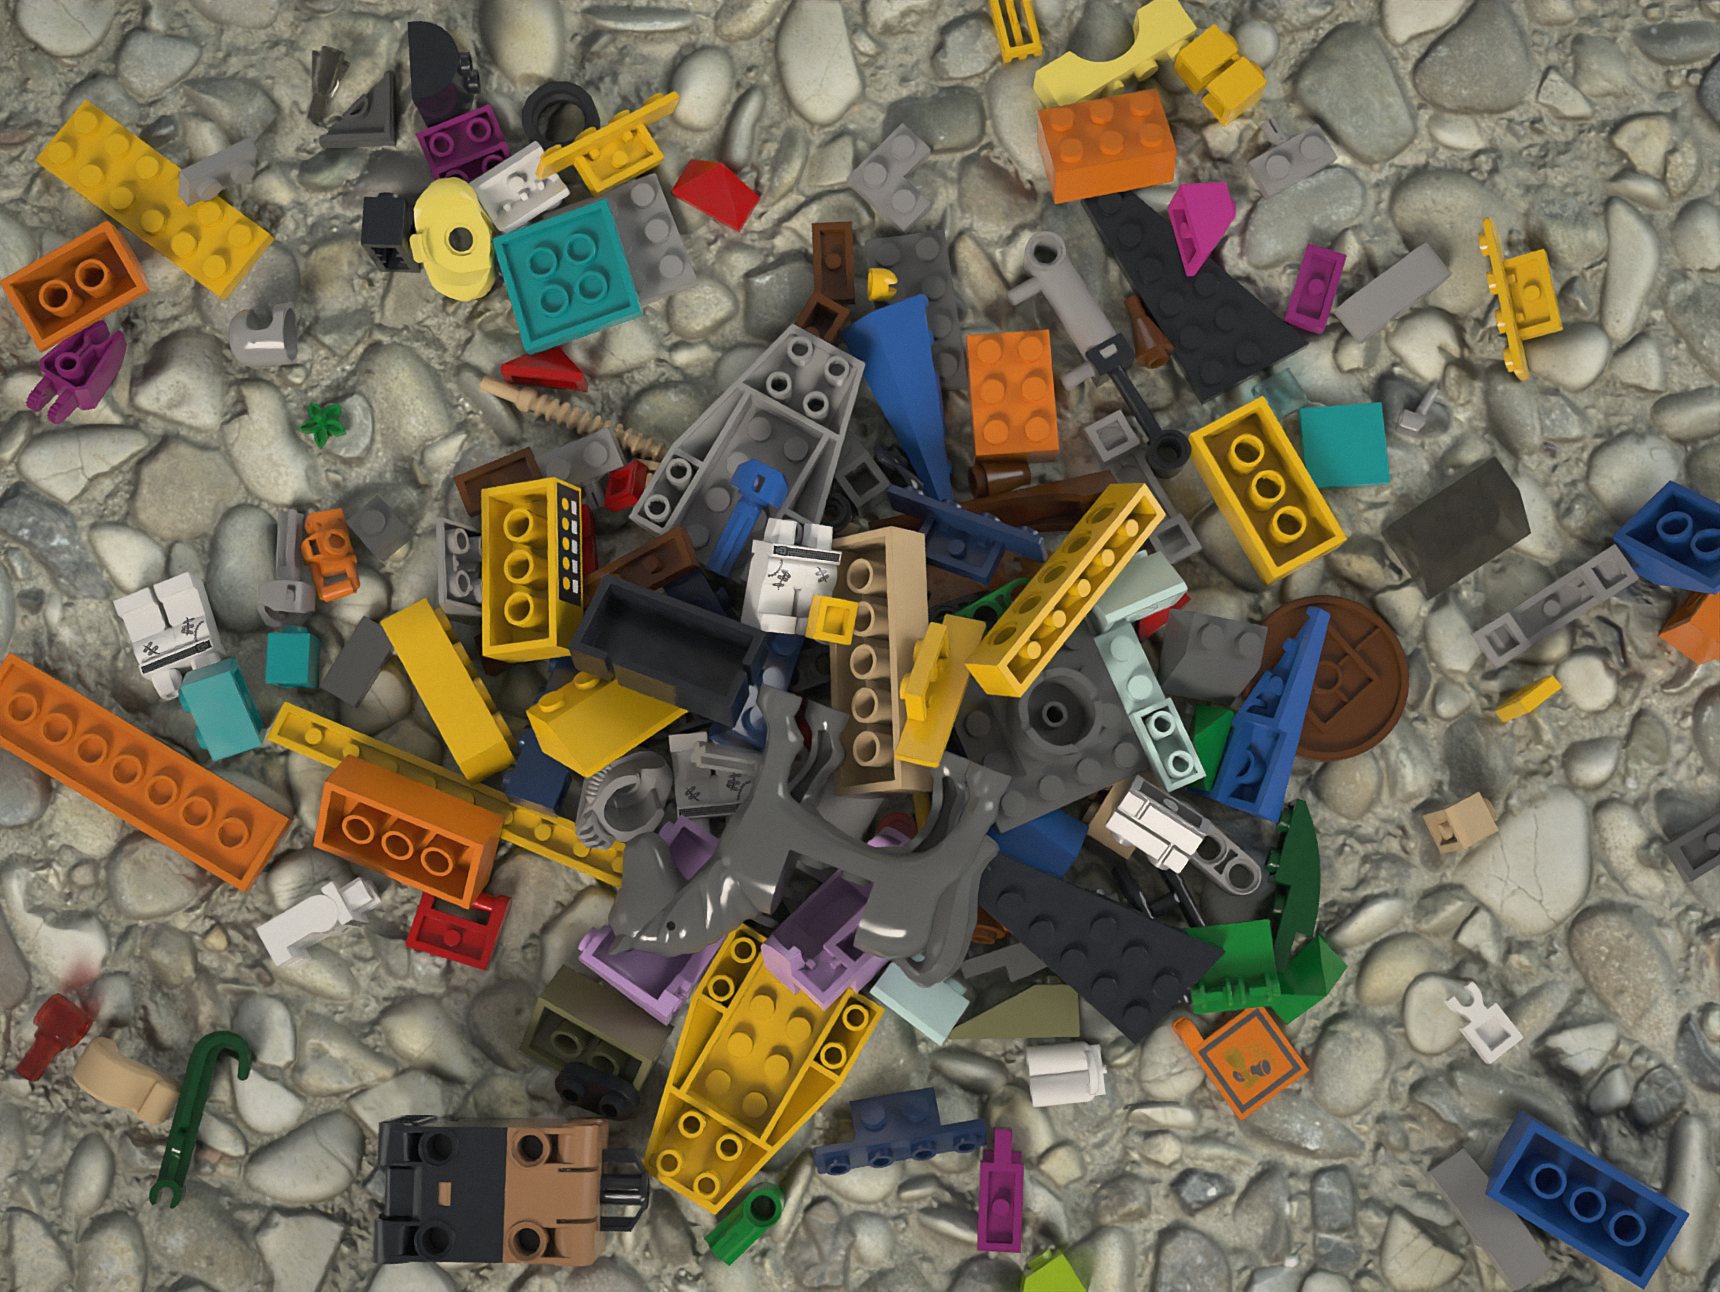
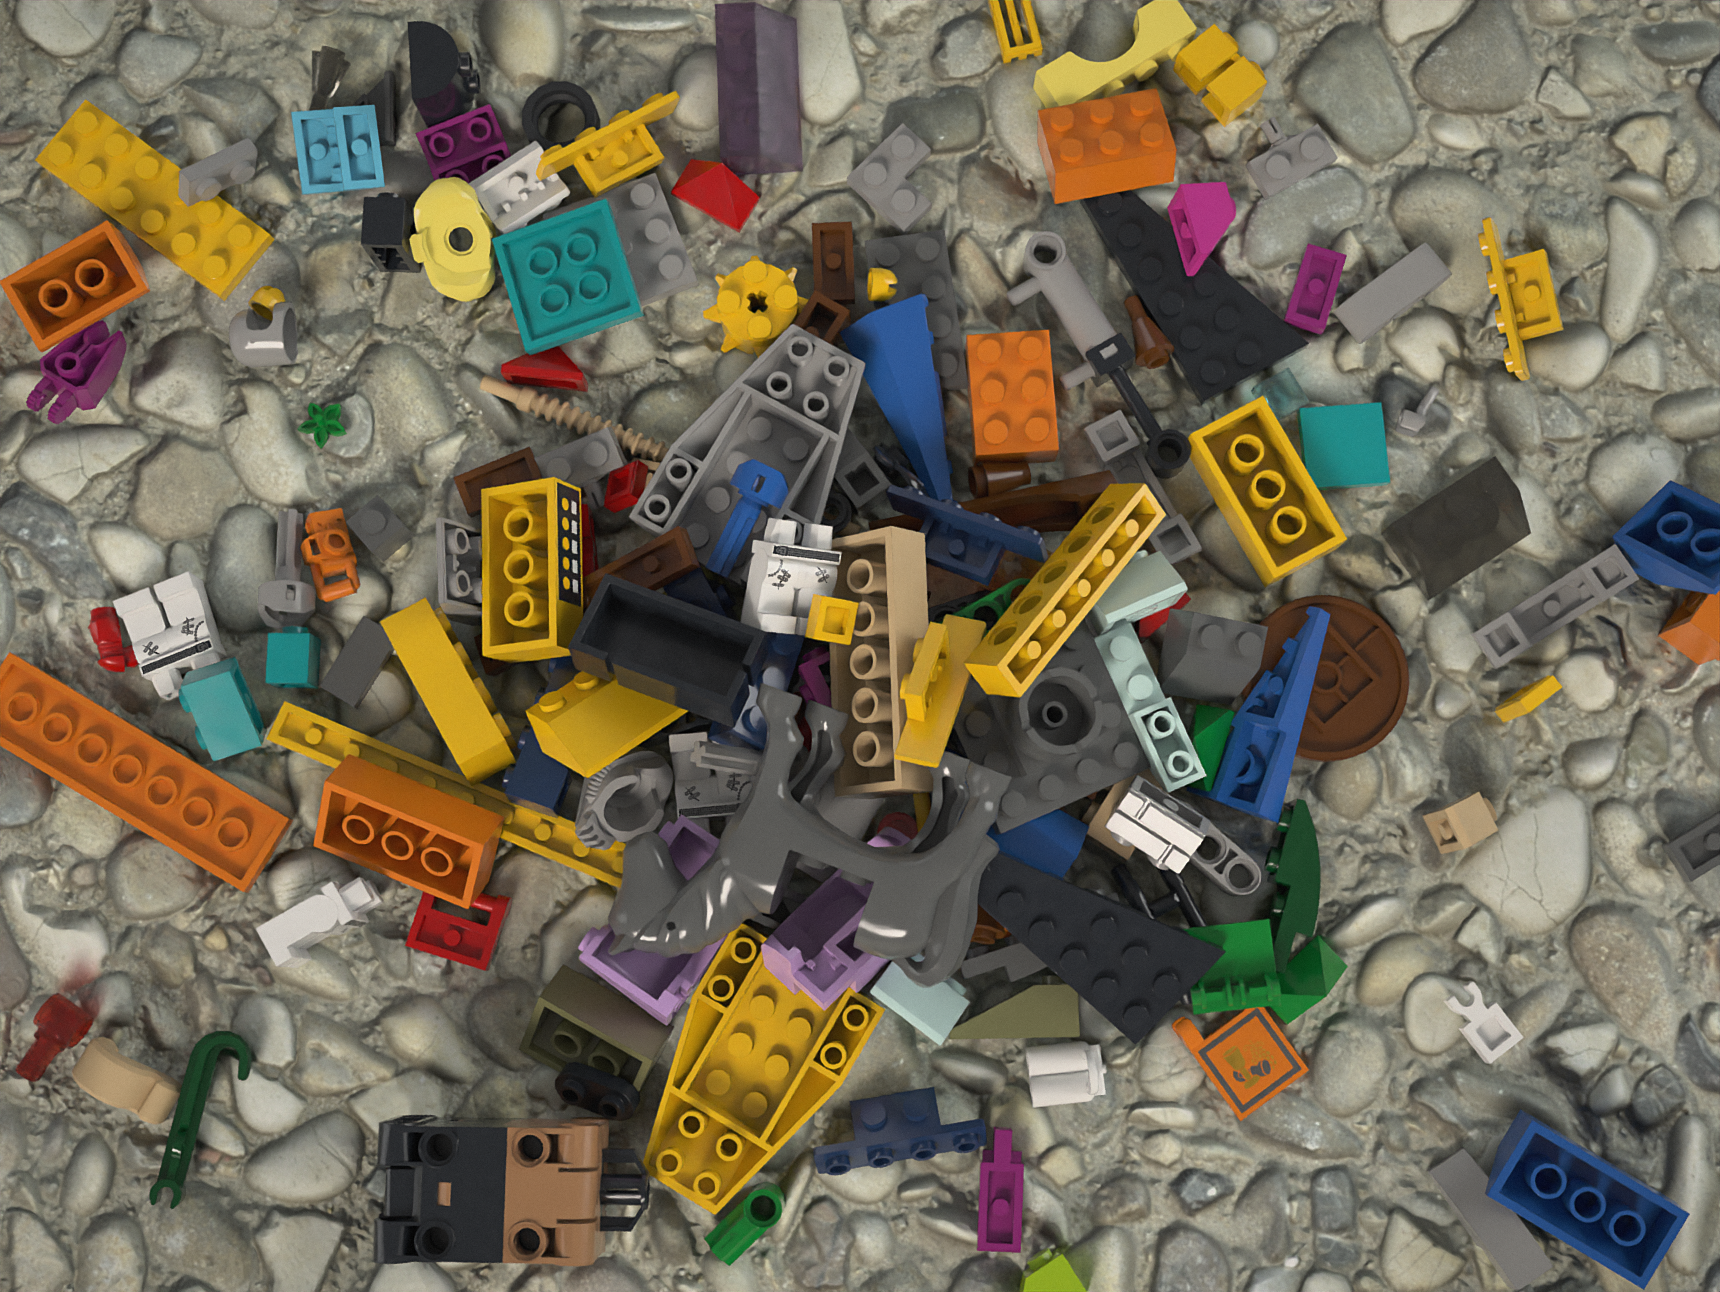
(107, 636): none -> red arm
(264, 300): none -> yellow hinge
(338, 149): none -> medium azure slope
(750, 287): none -> yellow brick
(758, 89): none -> clear purple slope
(814, 685): none -> magenta bracket

